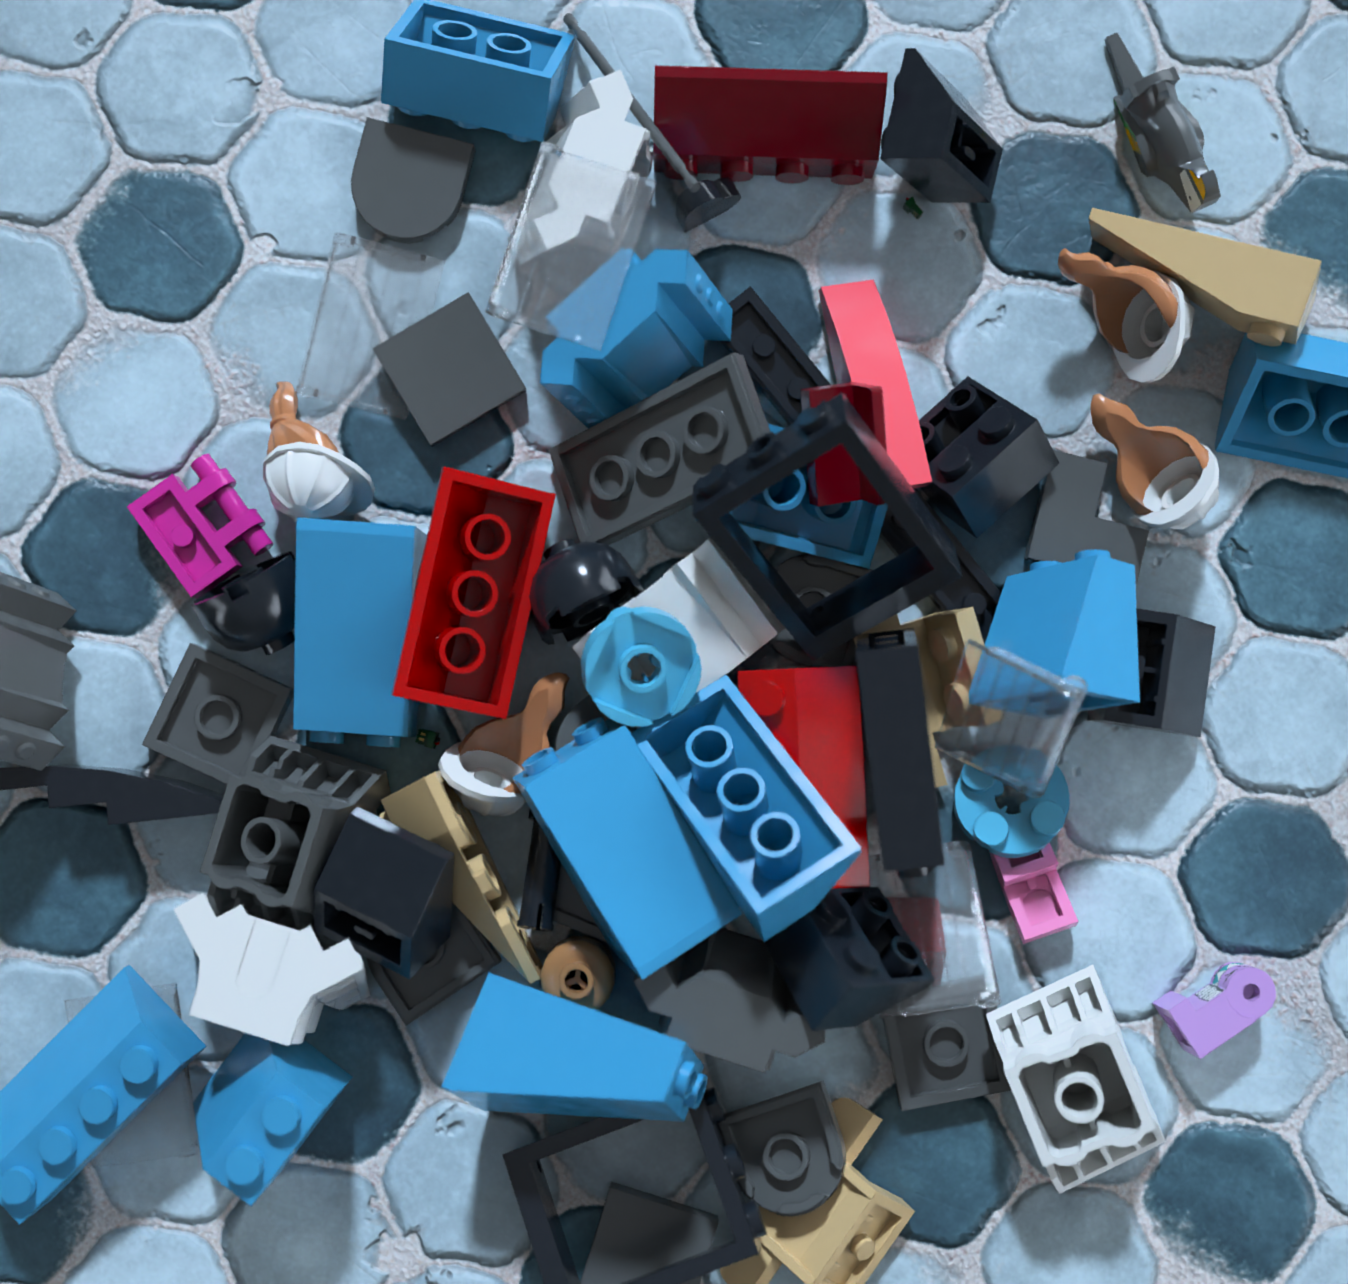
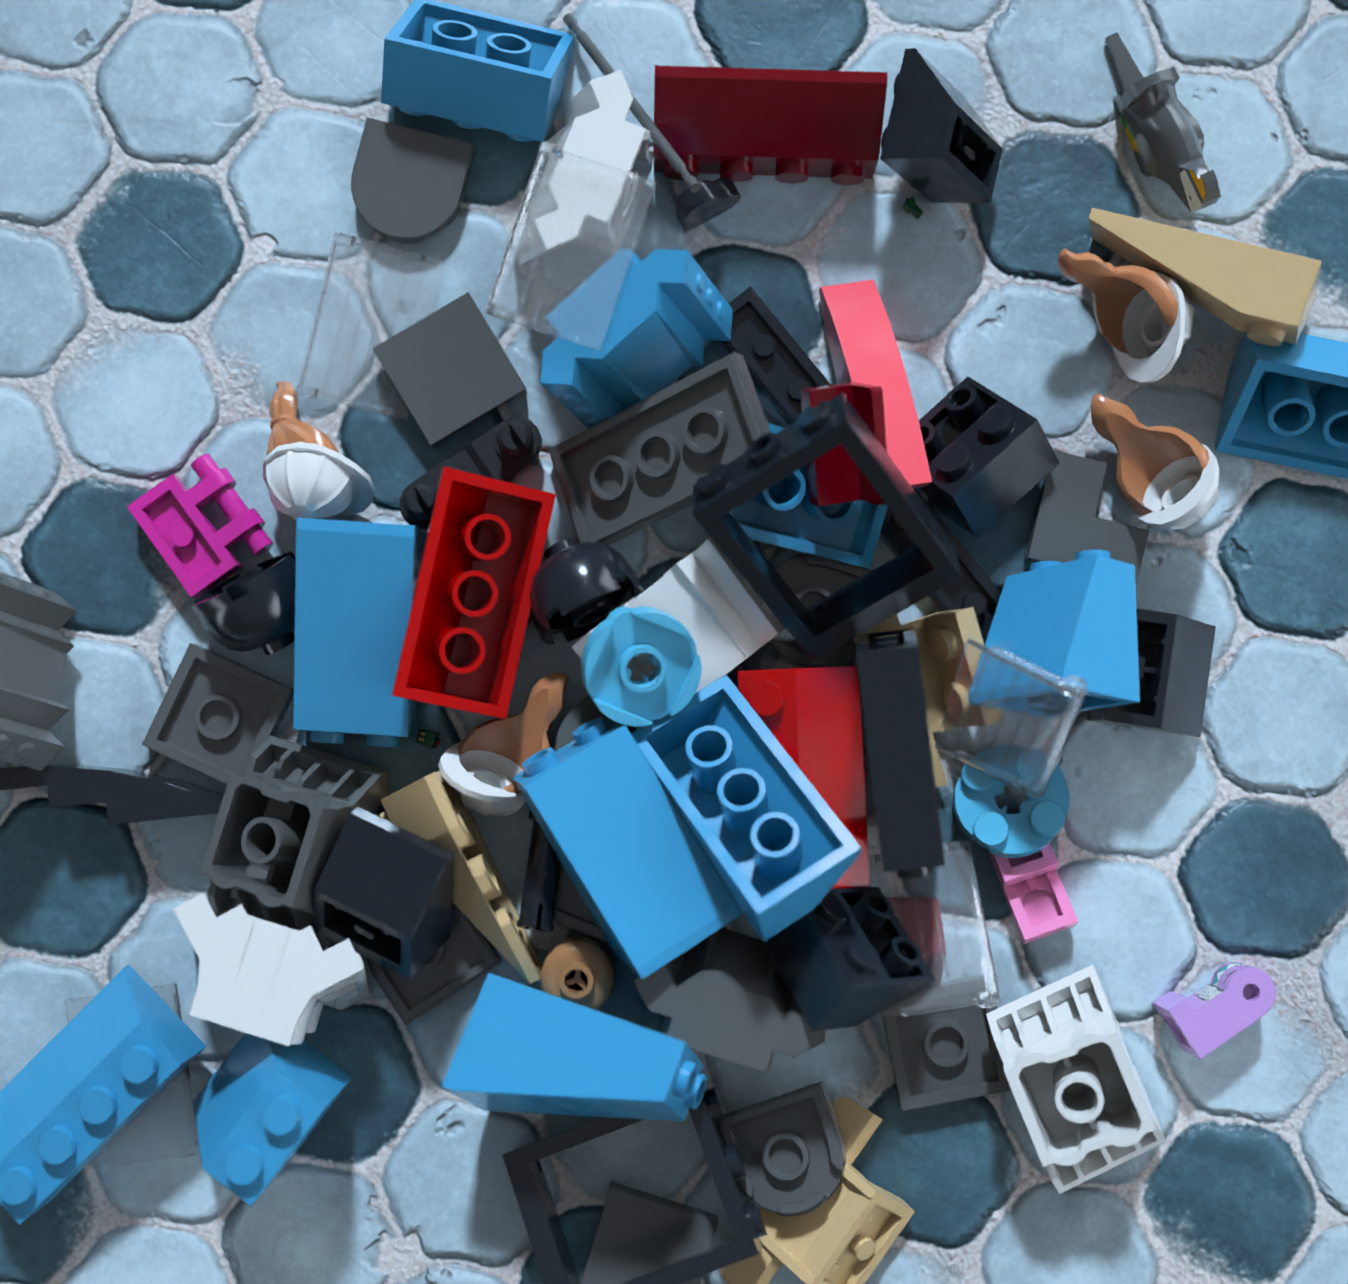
(493, 455): none -> black piece

